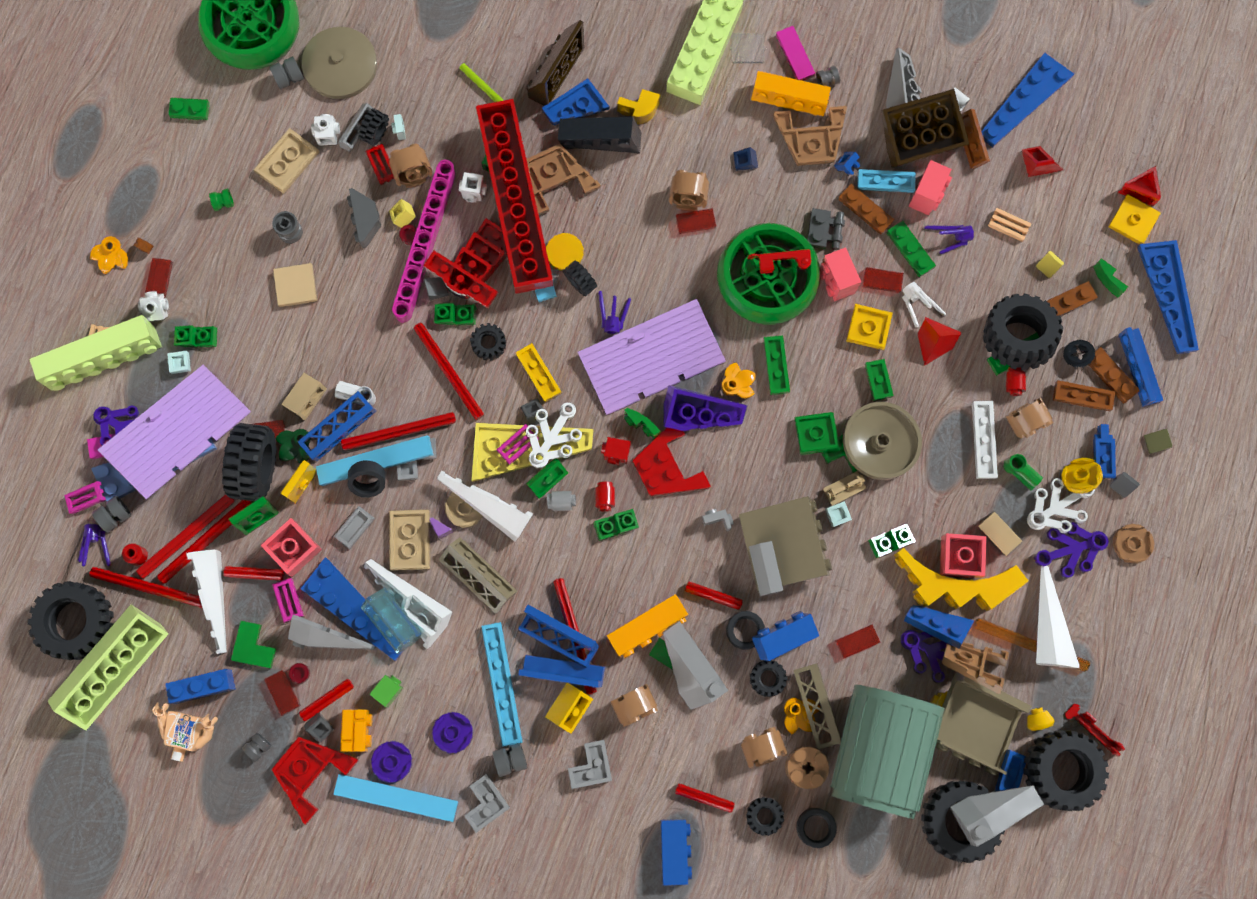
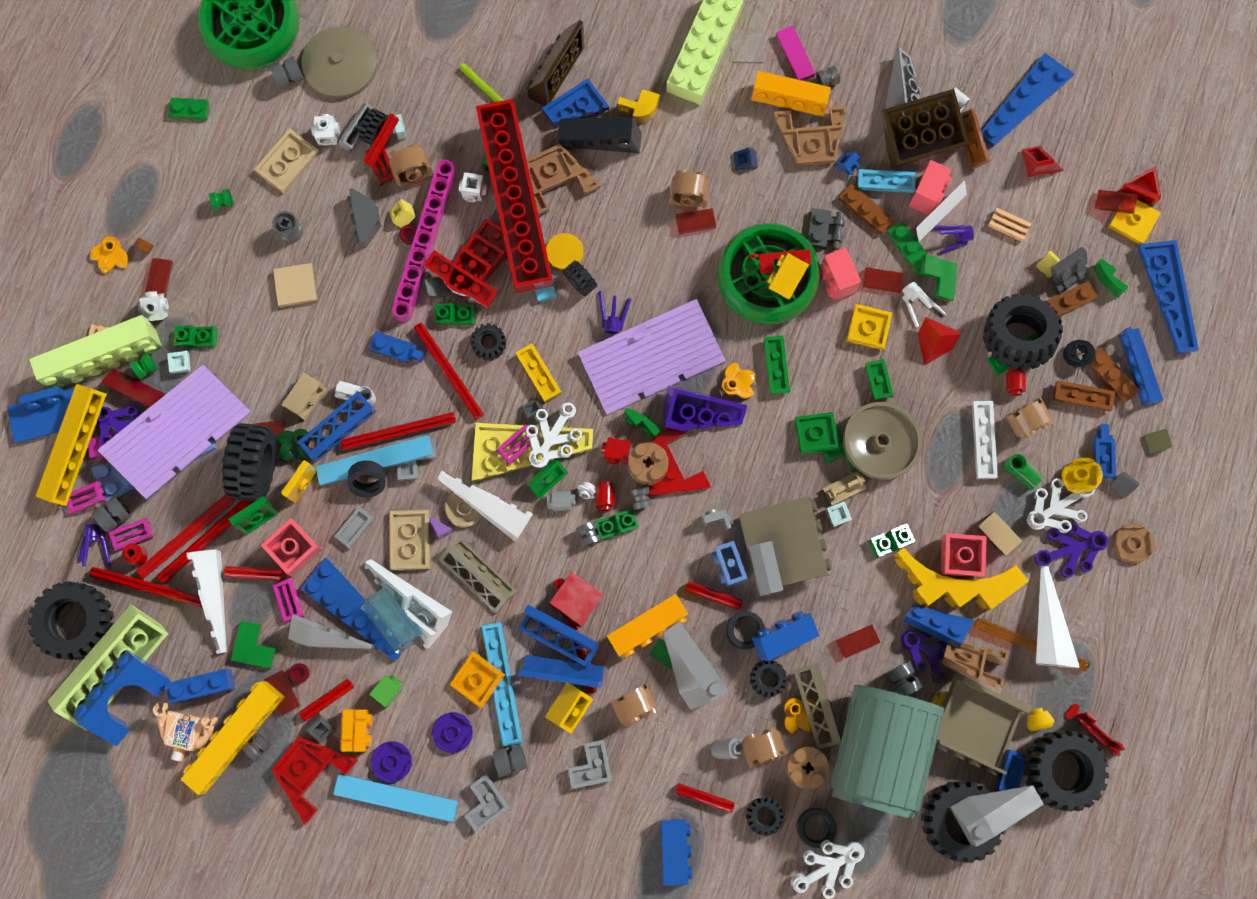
(38, 413): none -> blue bracket
(71, 445): none -> yellow brick
(127, 671): none -> blue arch
(132, 388): none -> dark red slope
(143, 366): none -> green wheel
(147, 529): none -> dark pink tile
(232, 737): none -> yellow brick
(381, 139): none -> red axle
(395, 348): none -> blue hinge
(477, 679): none -> light orange tile
(575, 599): none -> tile
(586, 490): none -> white plate
(588, 534): none -> flat silver wheel
(637, 467): none -> medium nougat brick
(640, 496): none -> flat silver wheel
(726, 748): none -> light grey brick
(730, 564): none -> medium blue brick
(787, 275): none -> yellow brick
(830, 867): none -> white plant
(904, 679): none -> dark grey wheel
(941, 211): none -> white sticker
(944, 273): none -> green tile
(1070, 265): none -> dark grey plate
(1116, 201): none -> clear red tile

